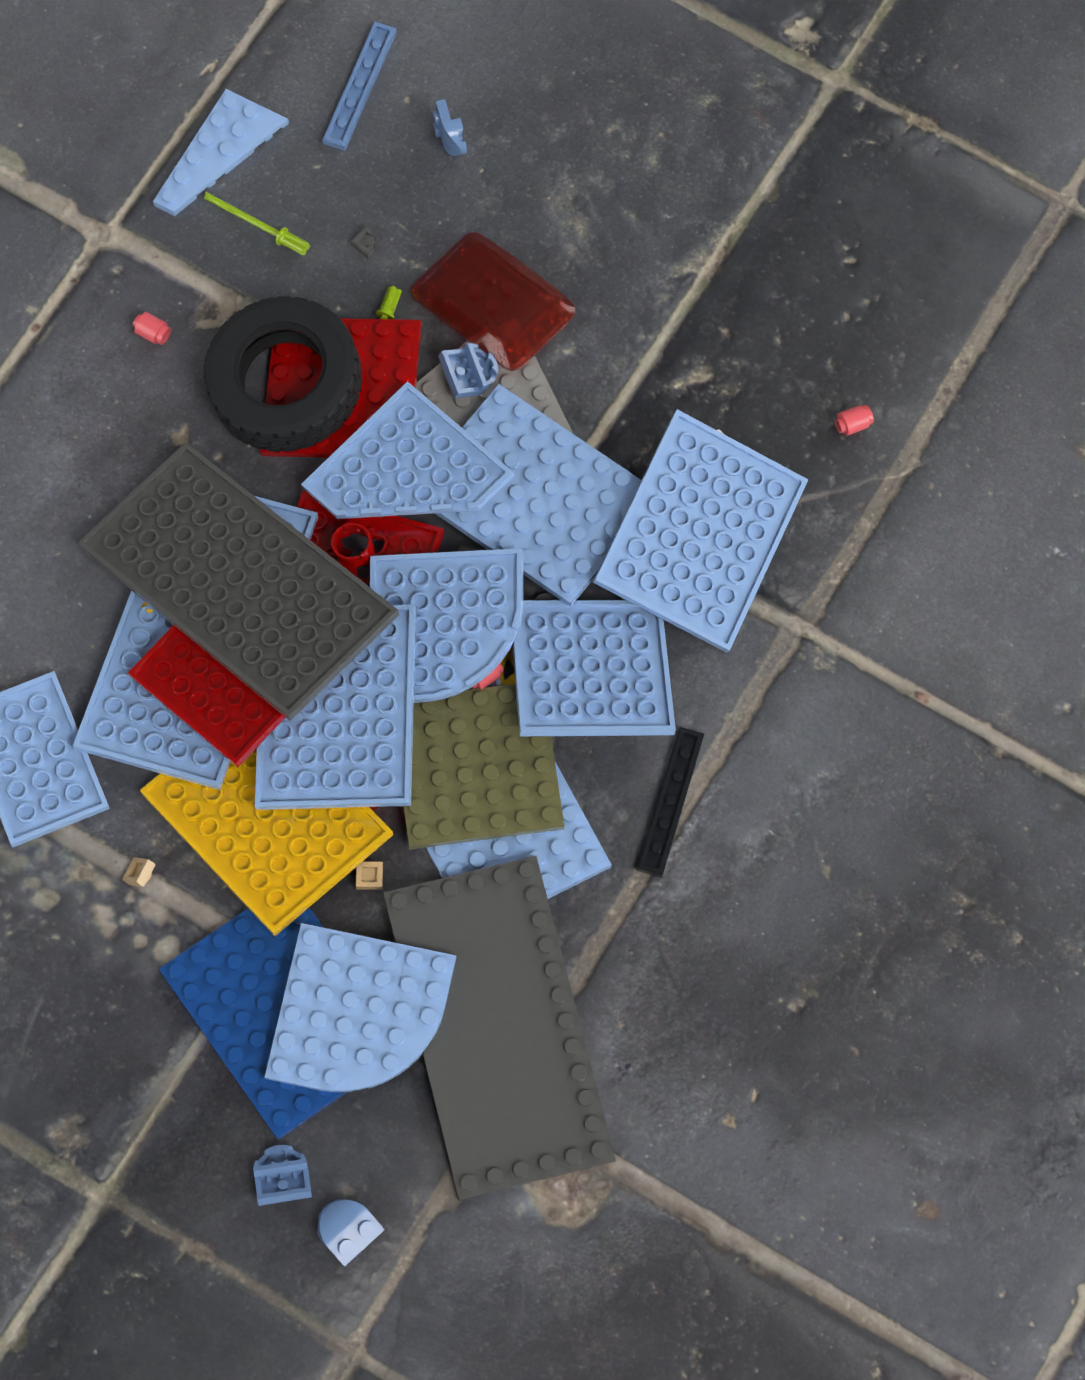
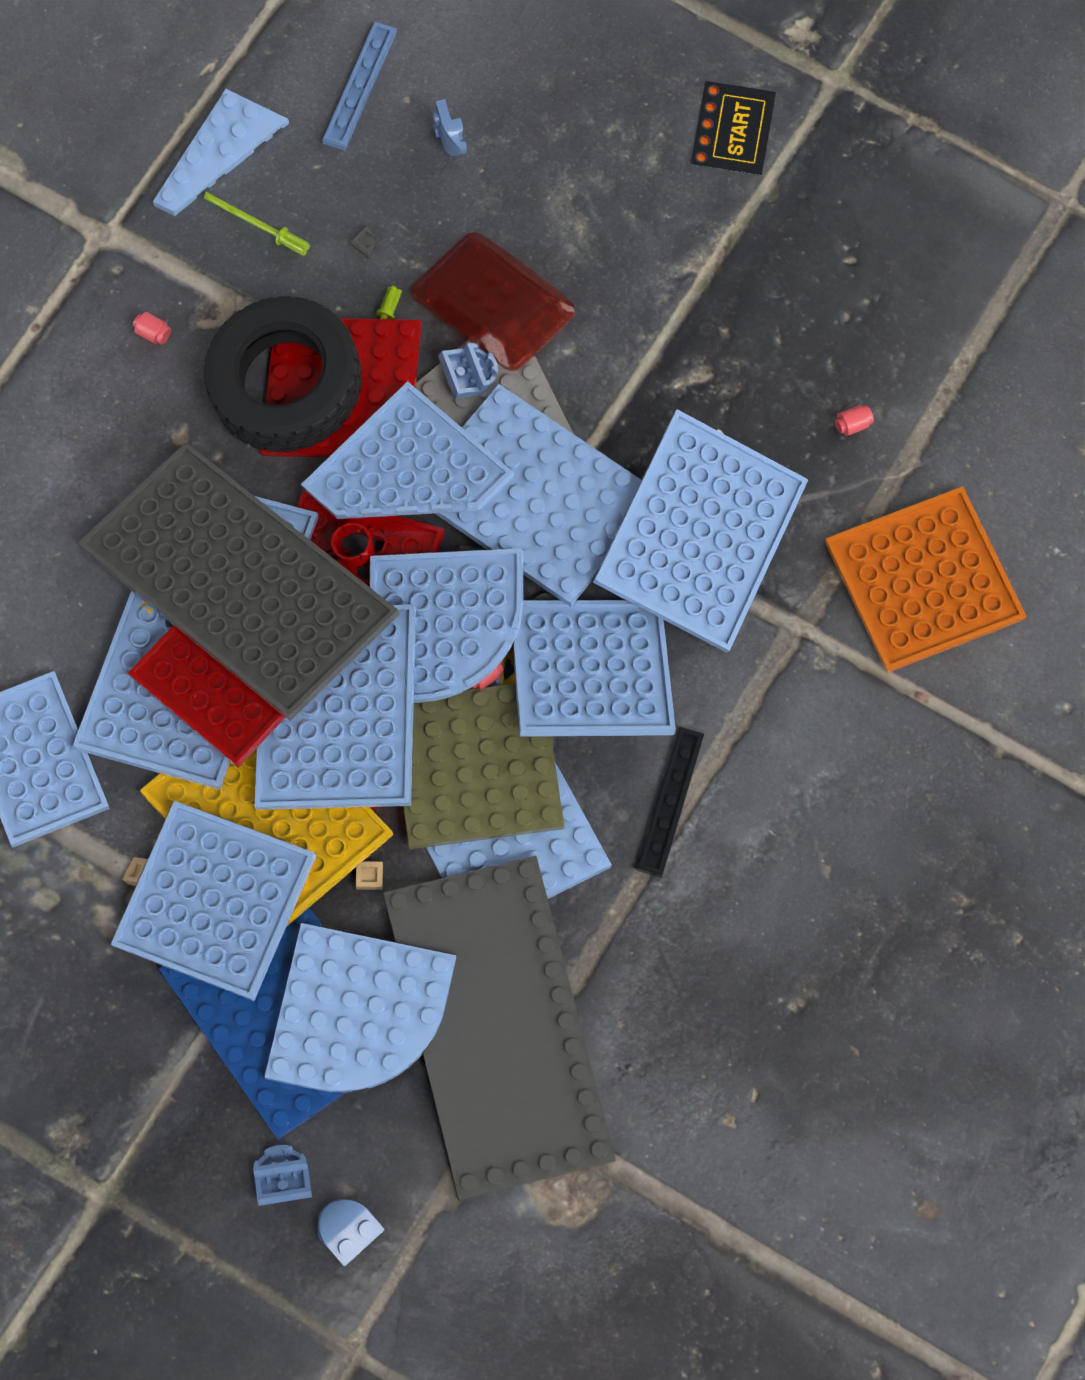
(214, 900): none -> light blue plate
(733, 128): none -> black sticker
(925, 579): none -> orange plate

